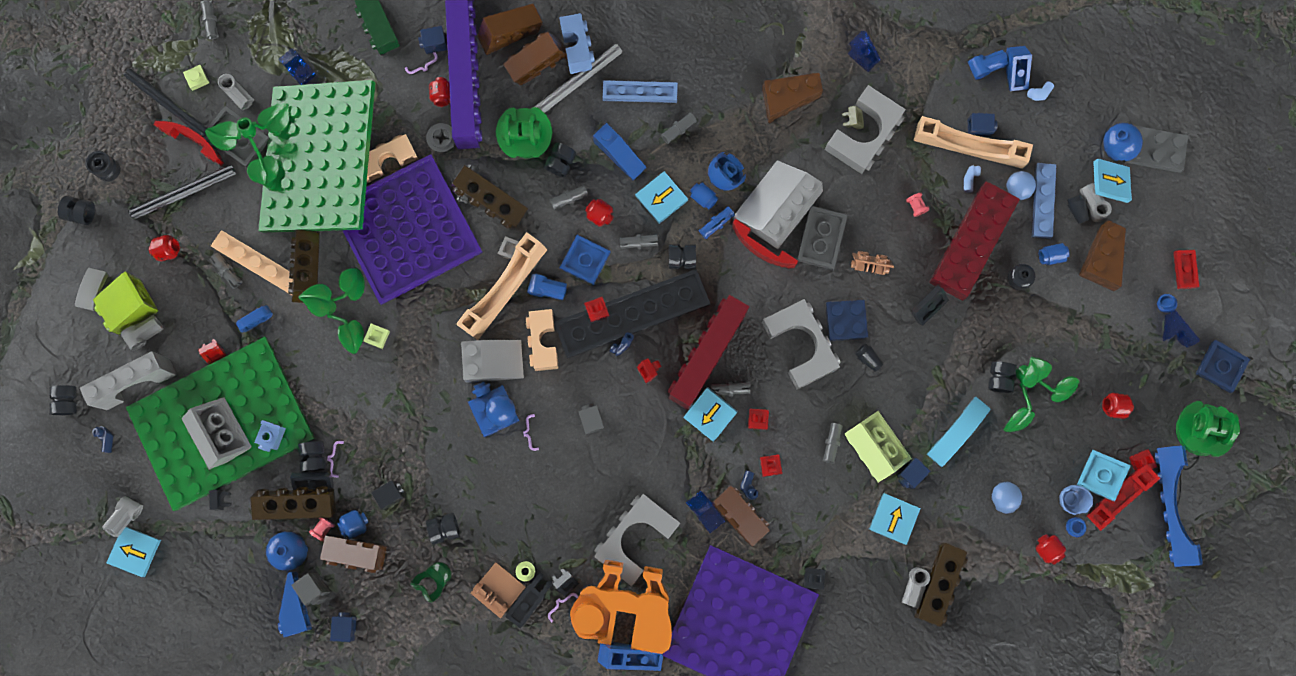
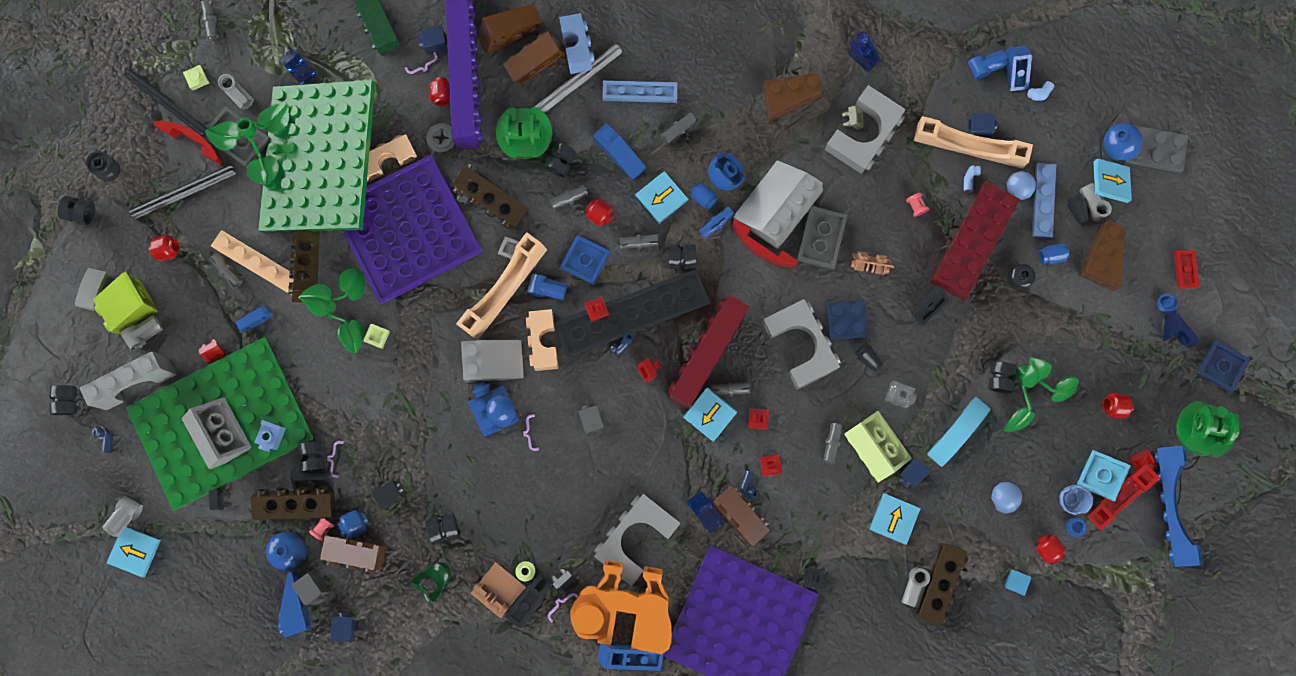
(893, 394): none -> clear brick
(1017, 582): none -> dark azure tile

